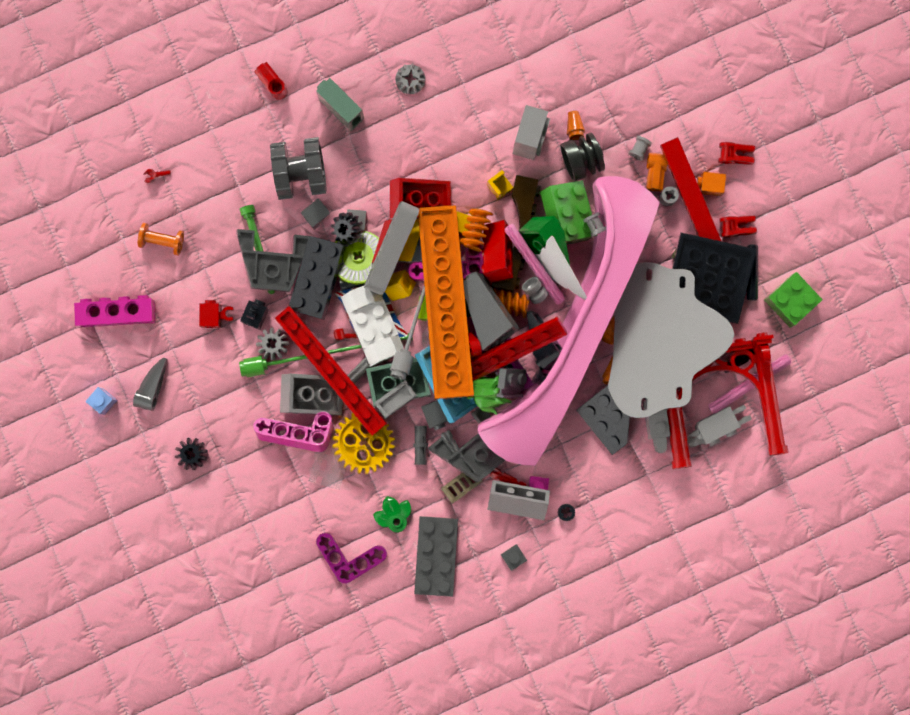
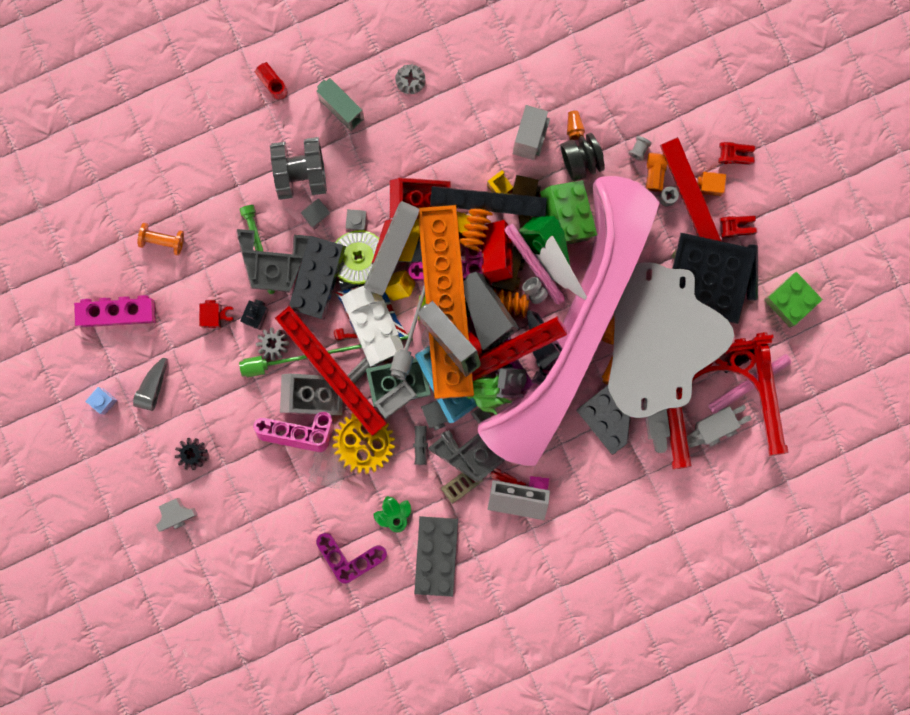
(153, 174): red hand -> none
(174, 515): none -> light grey brick
(350, 221): black gear -> none
(449, 338): none -> slope
(489, 201): none -> black plate
(513, 557): dark grey plate -> none
(561, 514): black bush -> none
(589, 220): light grey bush -> none

